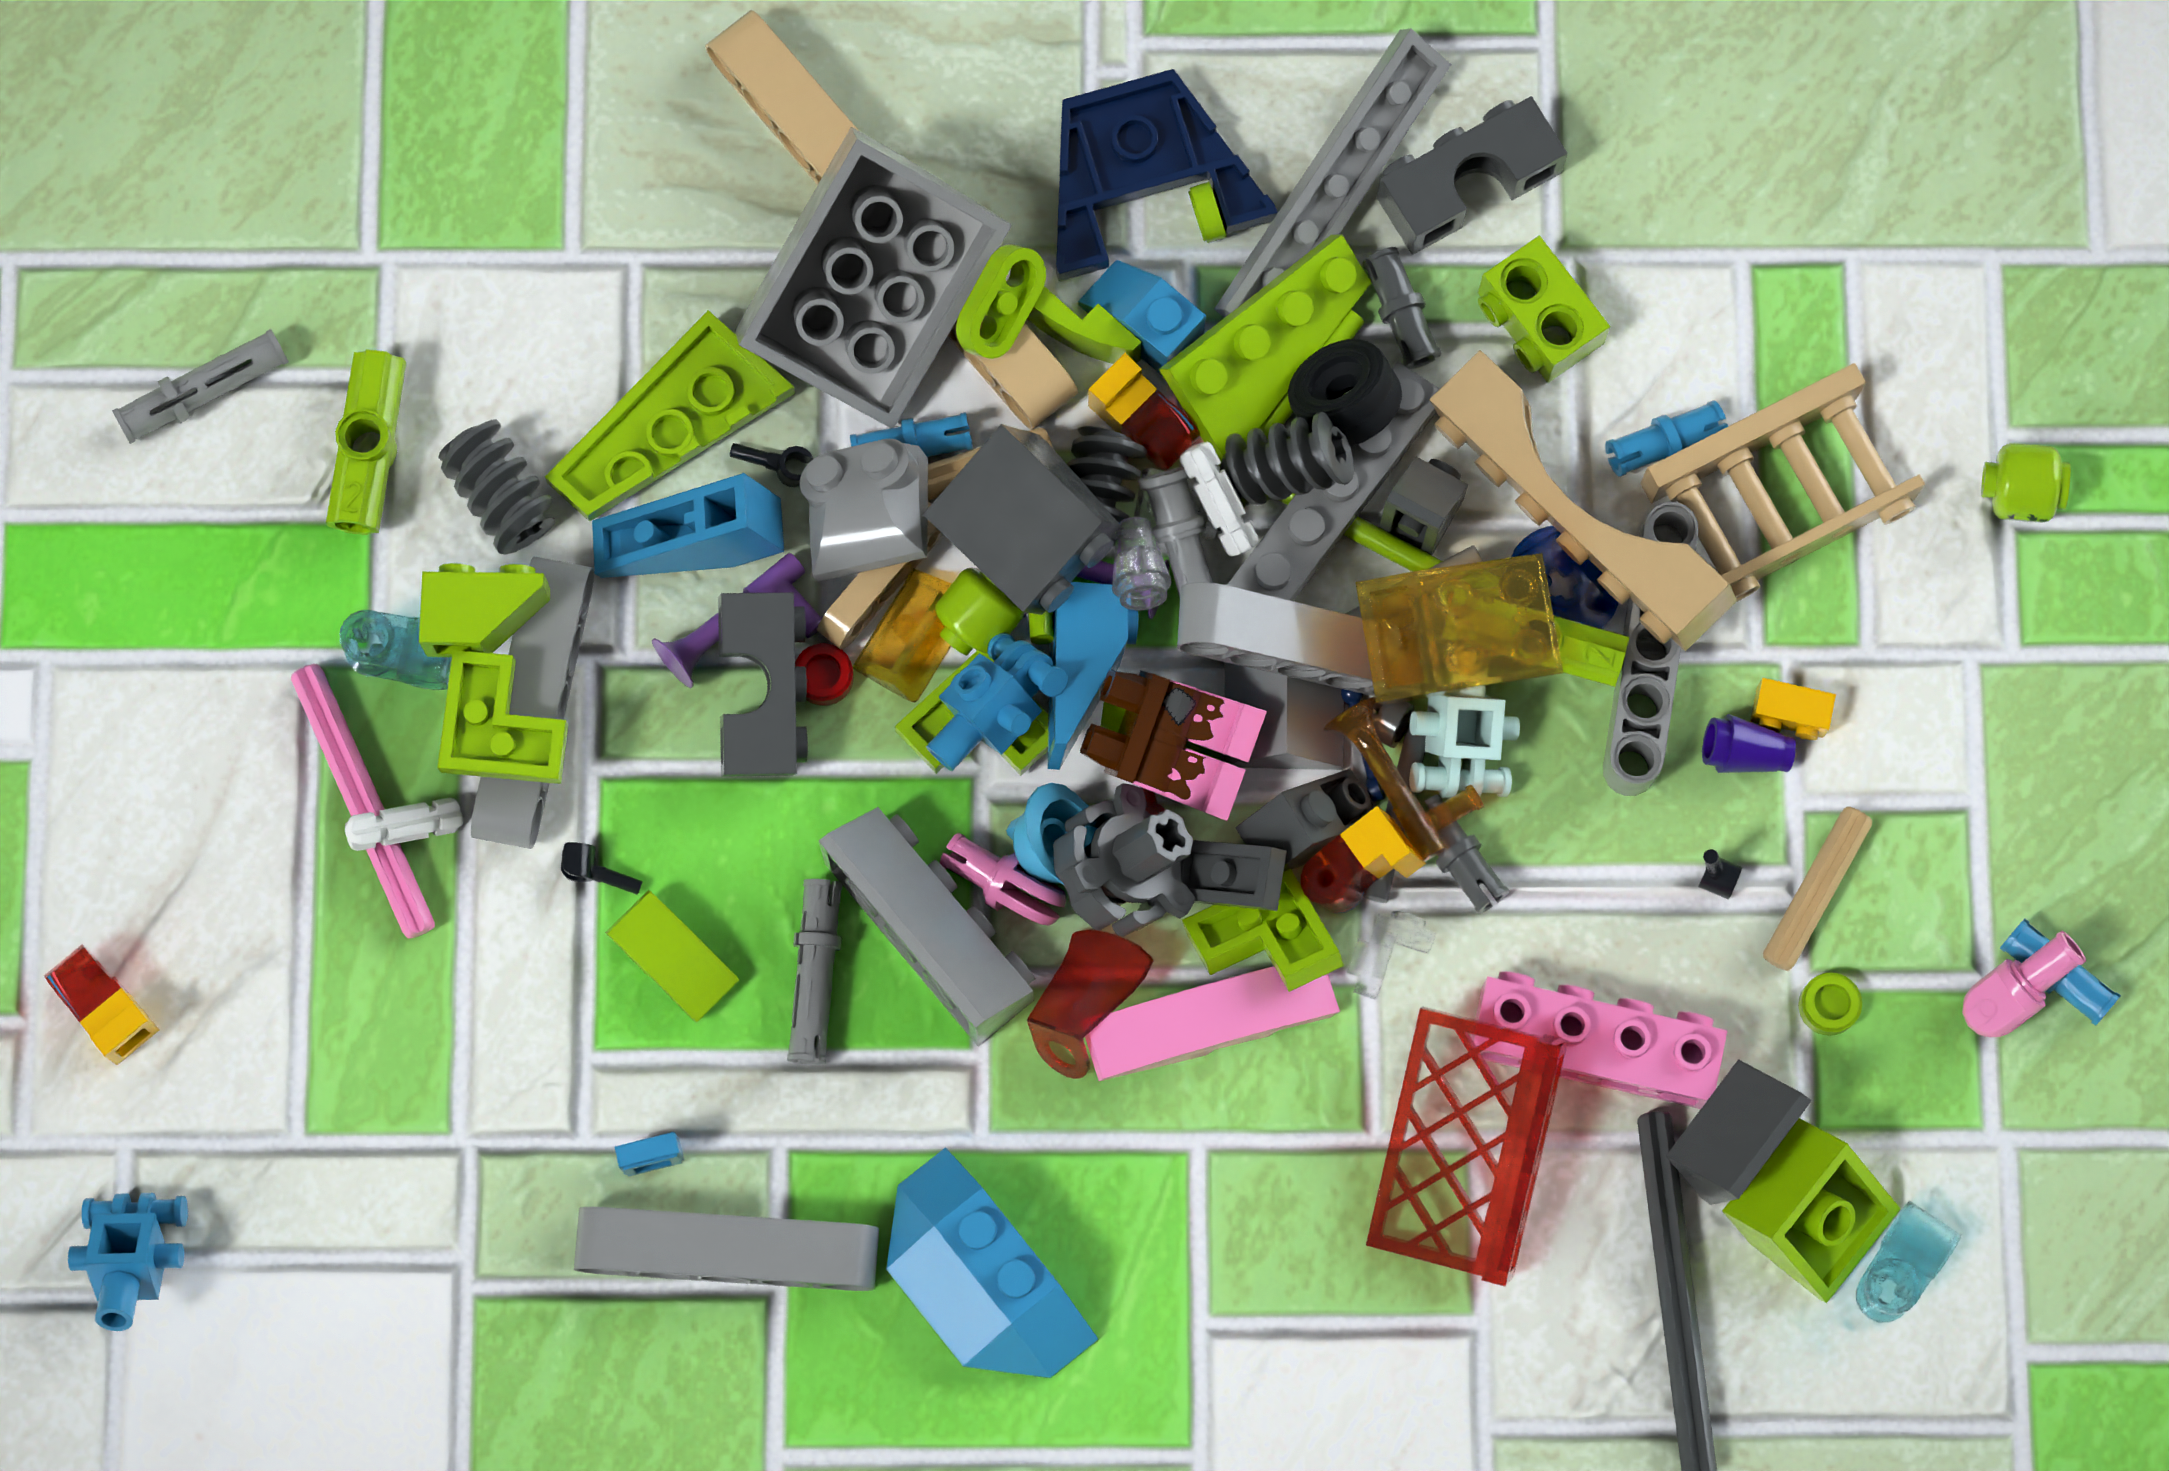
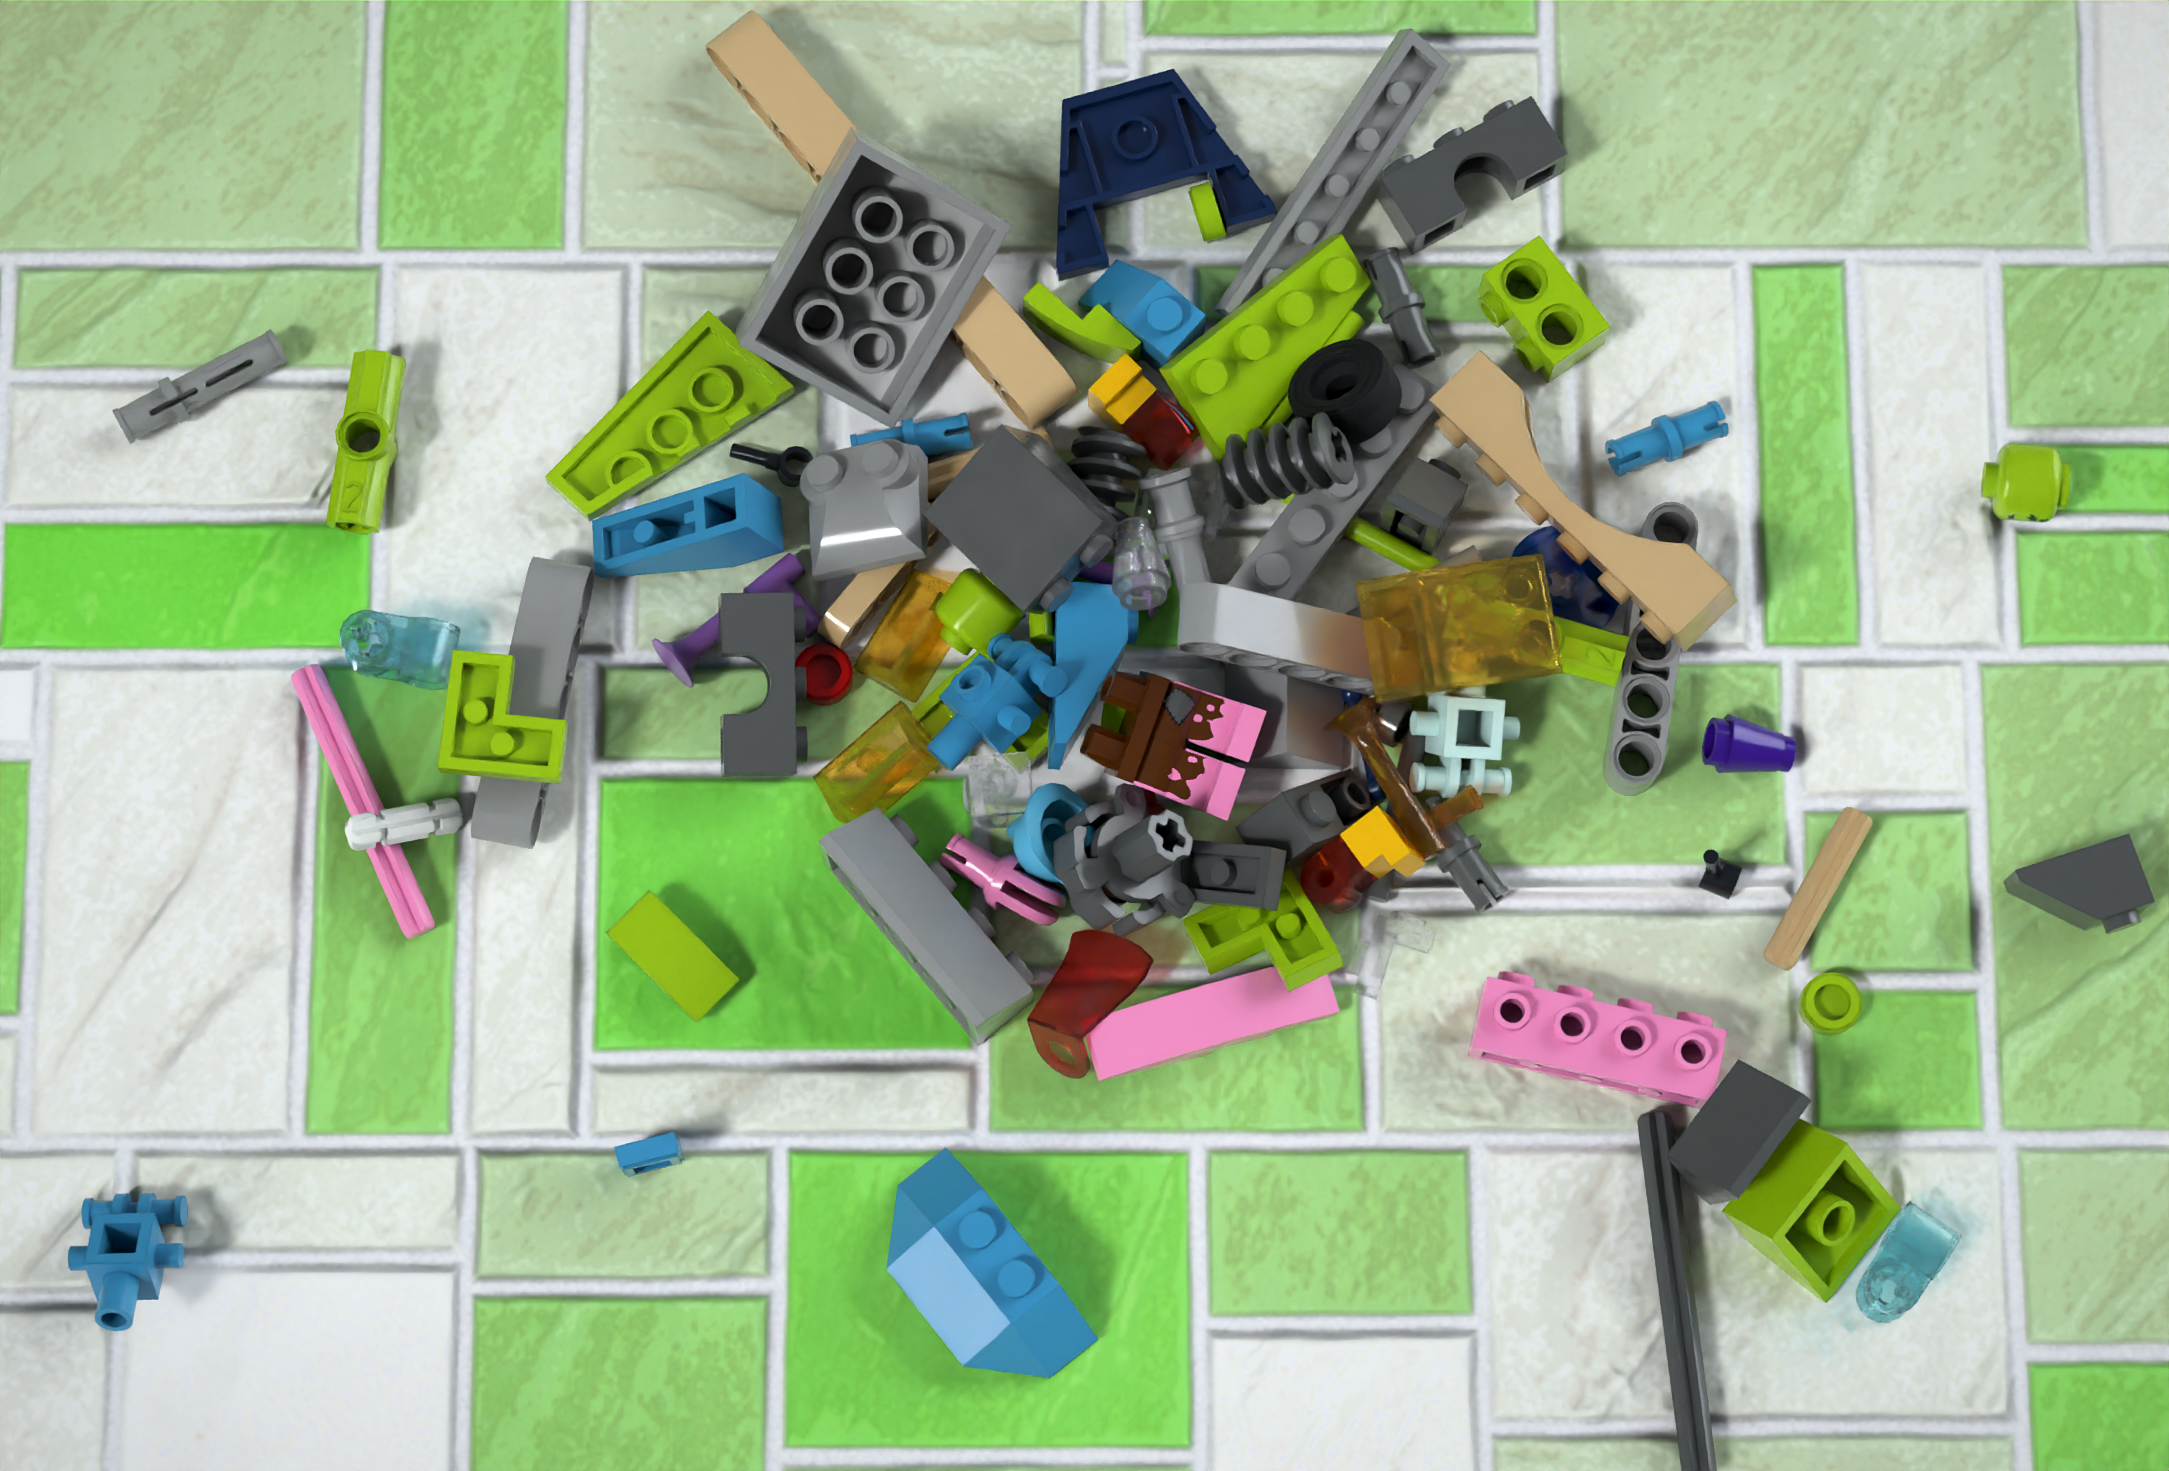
(101, 1005): leg -> none
(477, 608): lime slope -> none
(494, 487): dark grey piece -> none
(579, 866): black hand -> none
(726, 1248): light grey beam -> none
(814, 975): light grey pin -> none
(878, 766): none -> clear yellow slope
(997, 788): none -> clear bracket
(999, 302): lime plate -> none
(1219, 498): white axle -> none
(1518, 1159): clear red fence -> none
(1782, 426): tan fence -> none
(1793, 708): yellow piece -> none
(2018, 989): bright pink arm -> none
(2076, 987): dark azure pin -> none
(2088, 886): none -> dark grey slope

